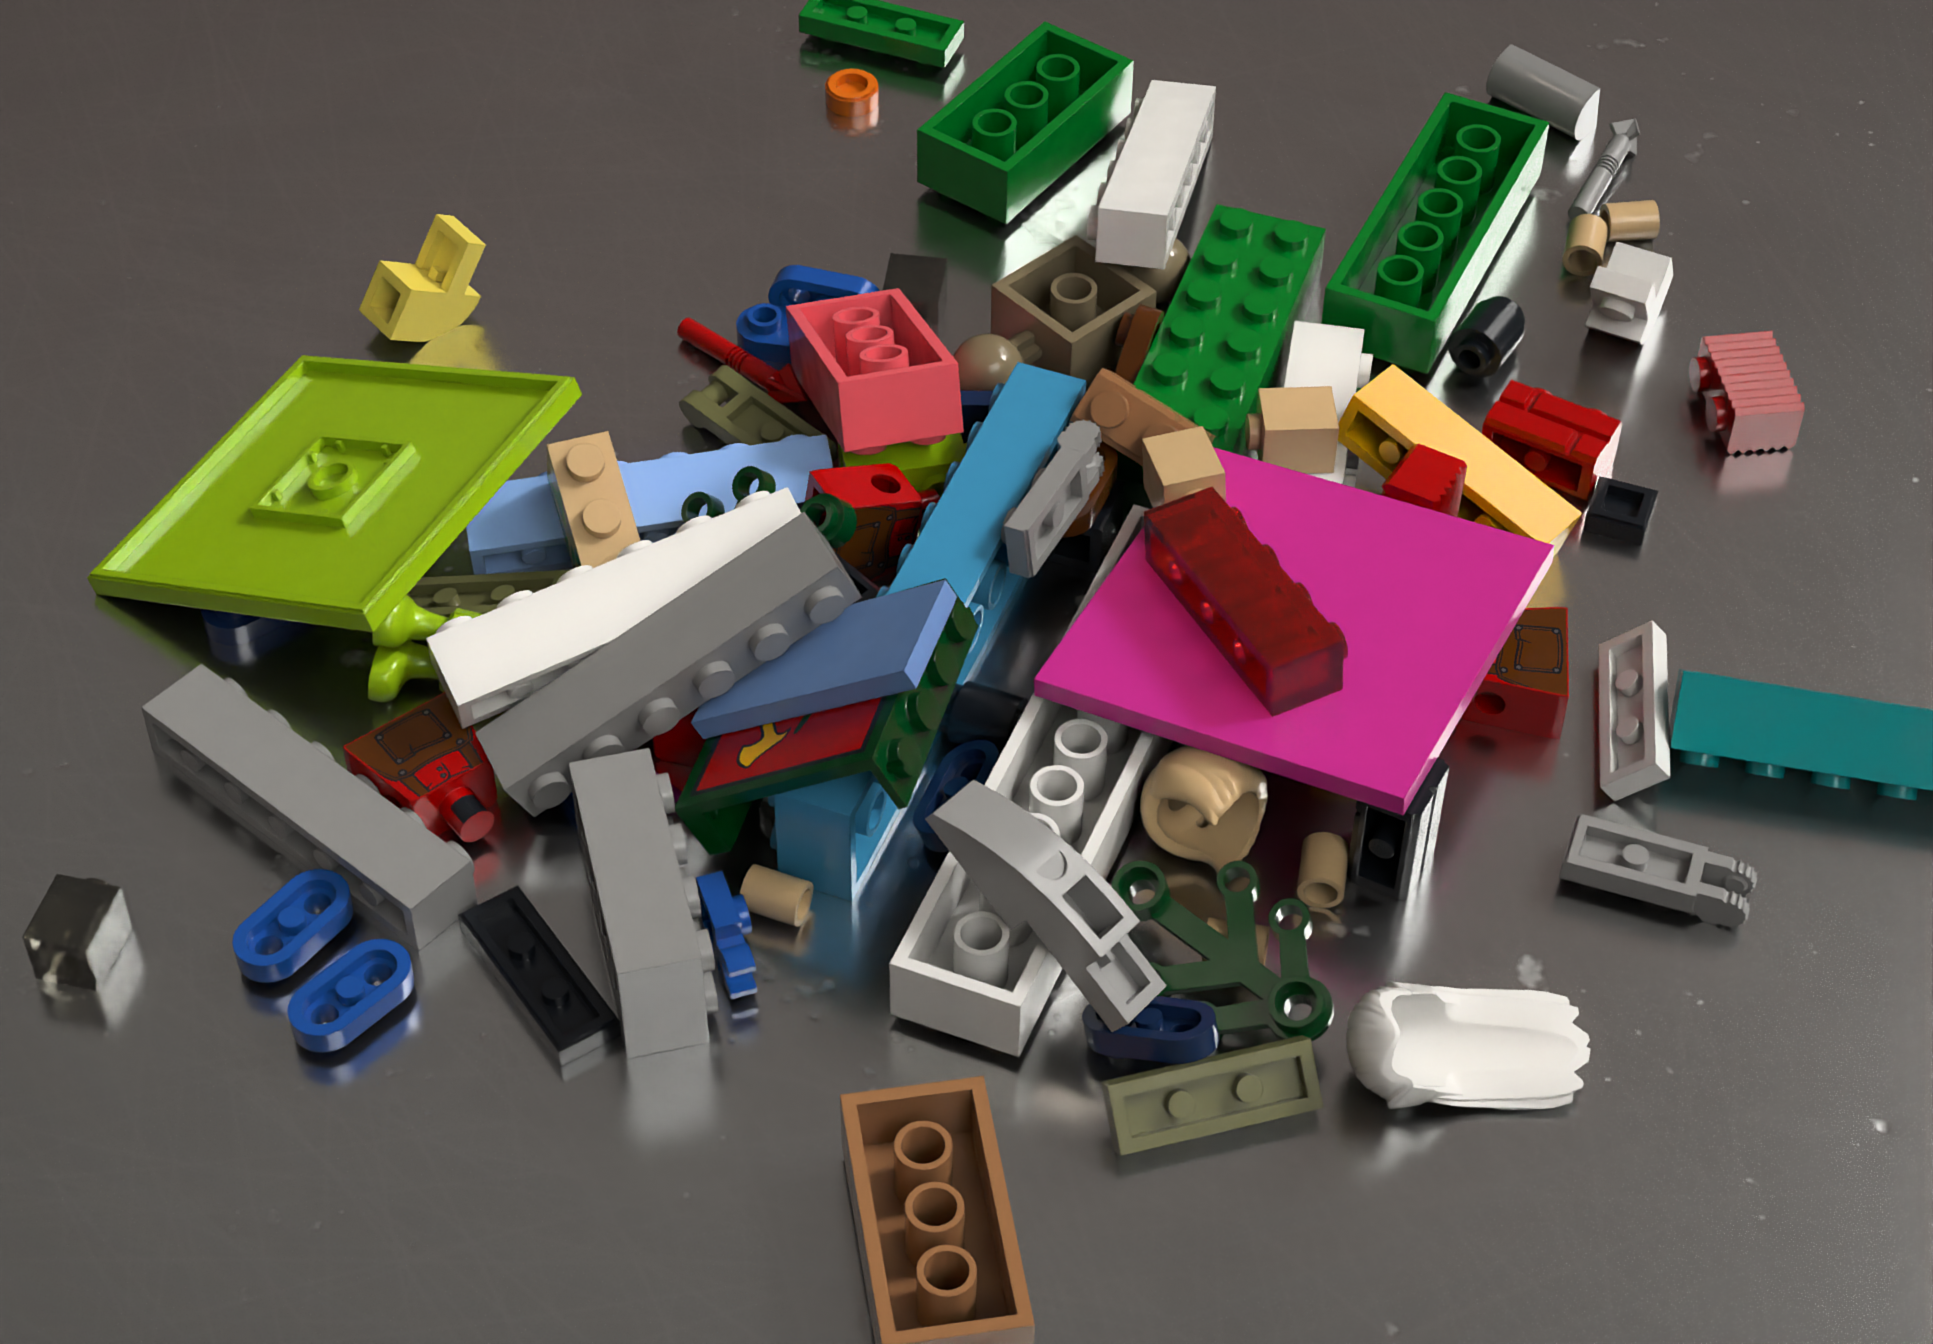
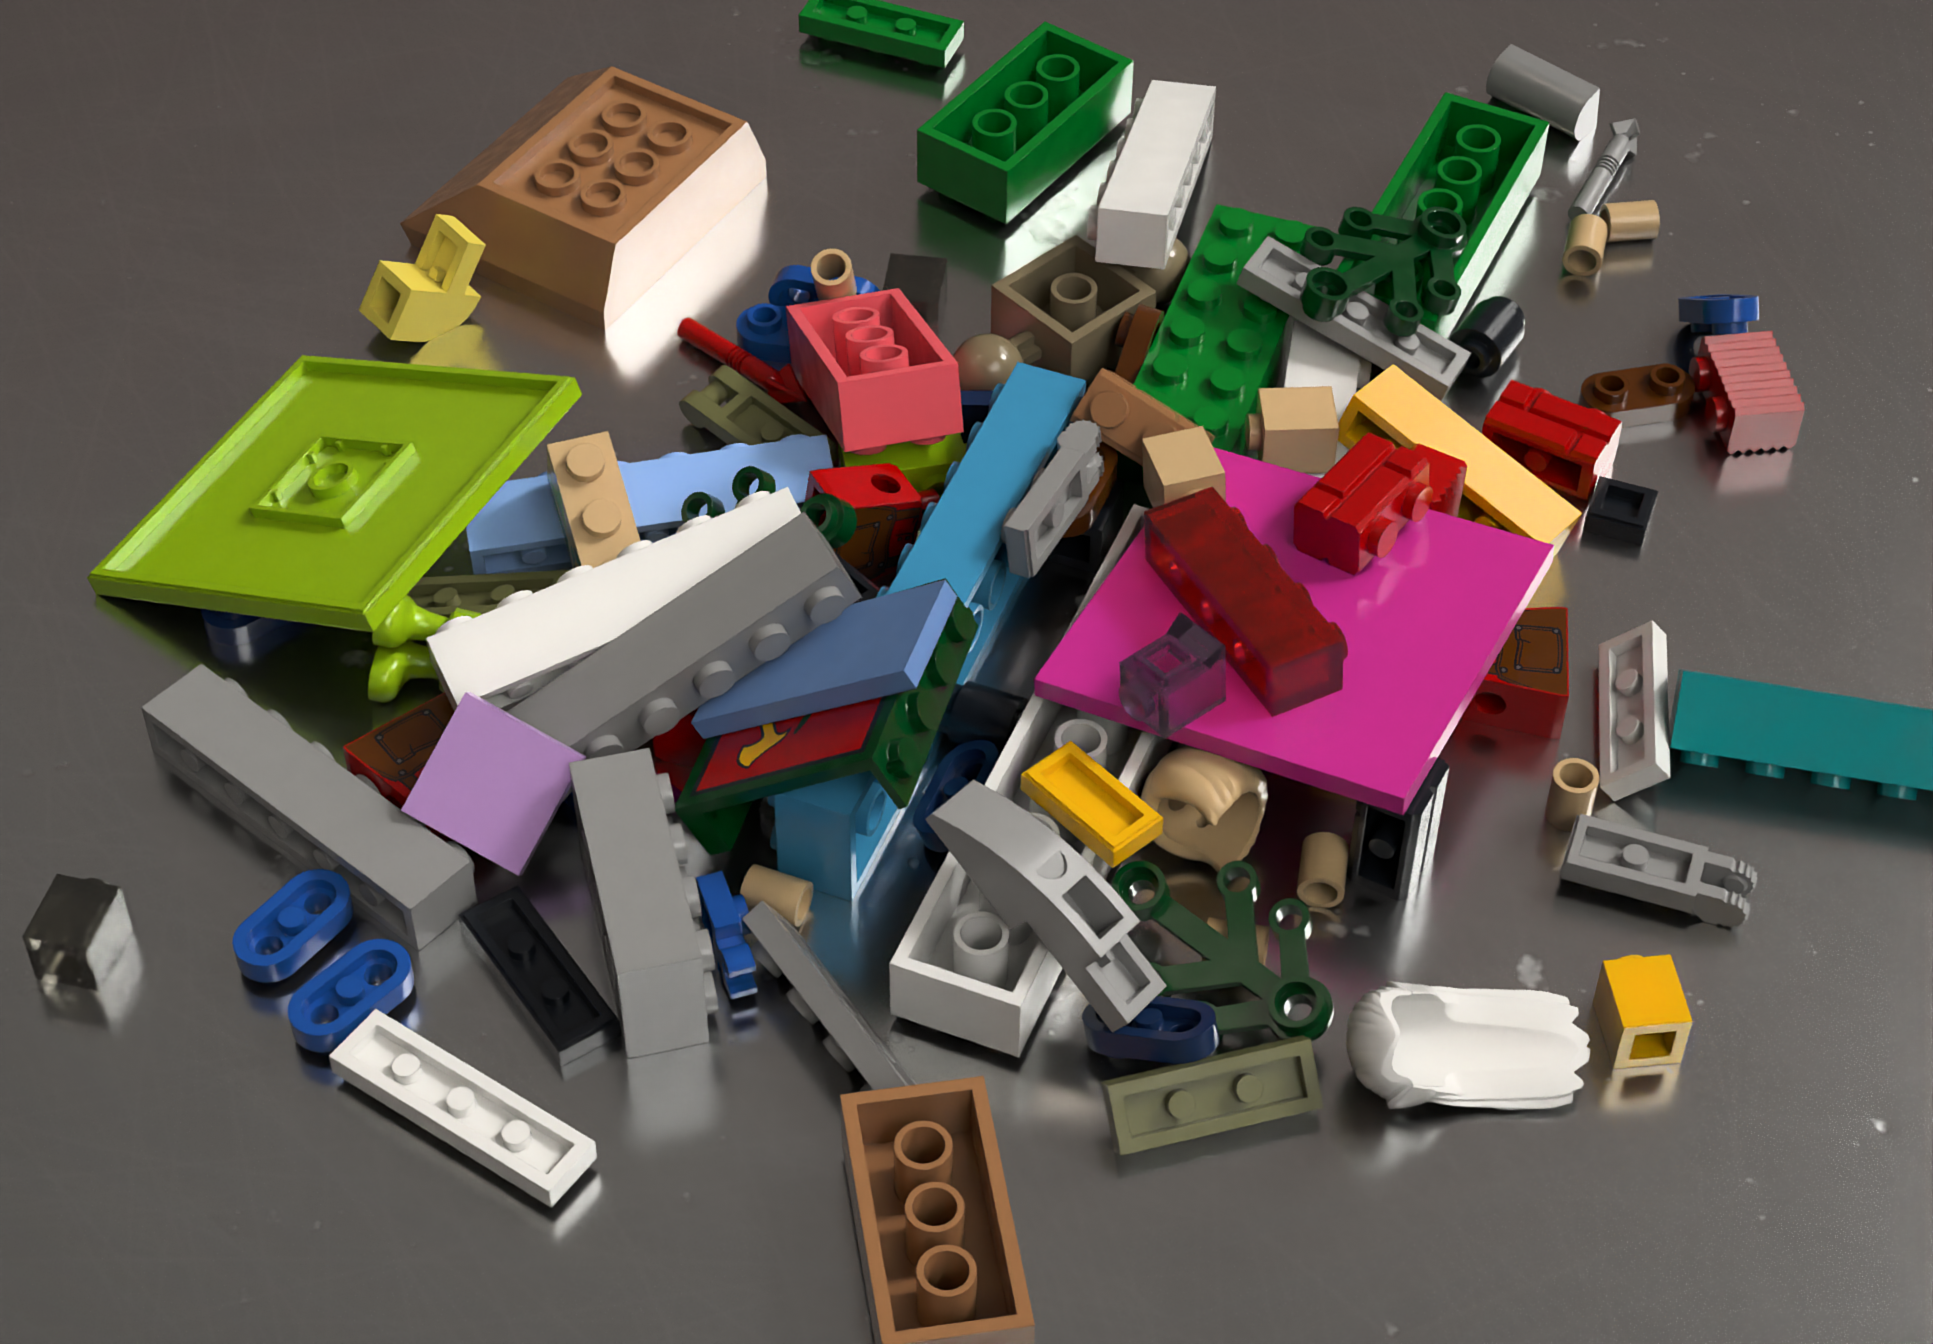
(463, 1107): none -> white plate
(492, 783): none -> lavender tile
(598, 192): none -> medium nougat piece
(821, 998): none -> light grey plate
(832, 264): none -> tan hinge
(851, 92): orange tile -> none
(1091, 804): none -> yellow tile
(1174, 678): none -> clear purple window
(1362, 504): none -> red brick
(1426, 357): none -> light grey plate
(1434, 234): none -> dark green plant
(1571, 792): none -> tan hinge
(1629, 293): white brick -> none
(1640, 394): none -> reddish brown plate
(1642, 1011): none -> yellow brick
(1719, 312): none -> blue plate

